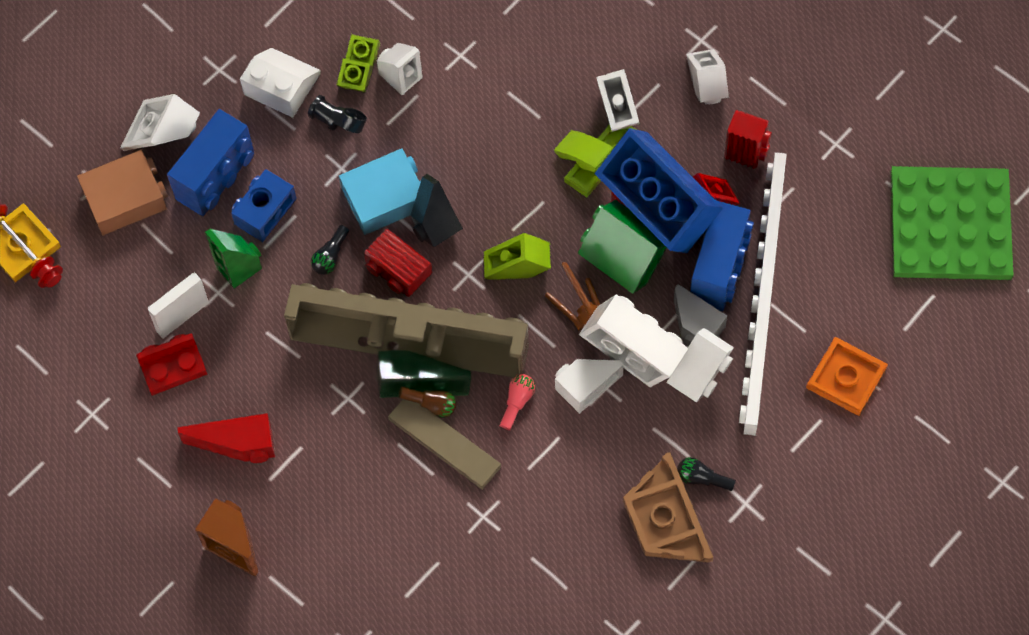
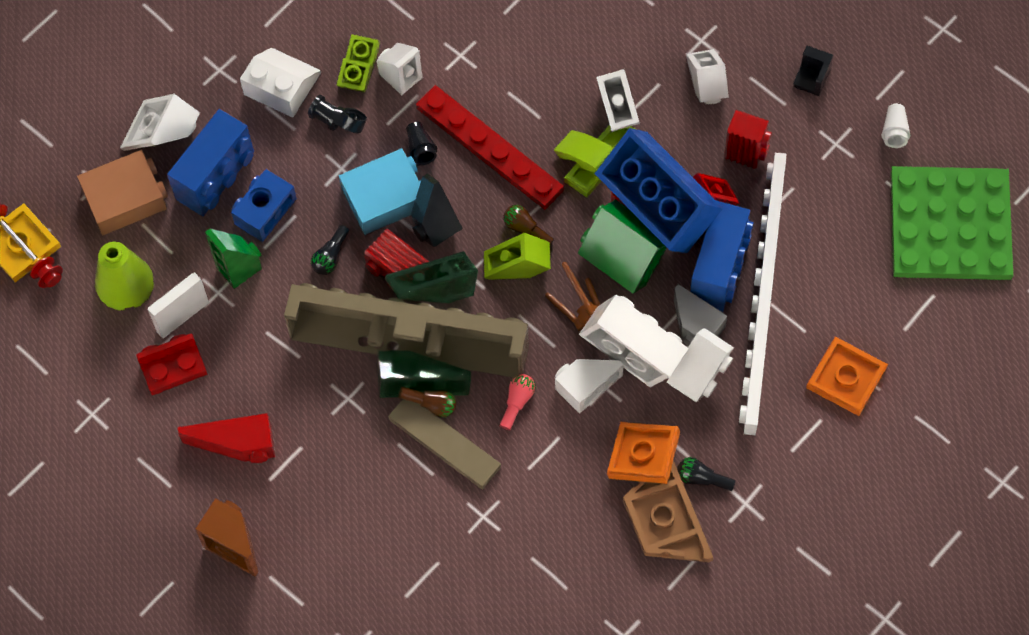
(122, 277): none -> lime cone
(420, 144): none -> black cone
(436, 281): none -> clear green slope
(490, 147): none -> red plate
(520, 220): none -> reddish brown piece
(643, 452): none -> orange tile
(813, 70): none -> black panel
(896, 128): none -> white cone

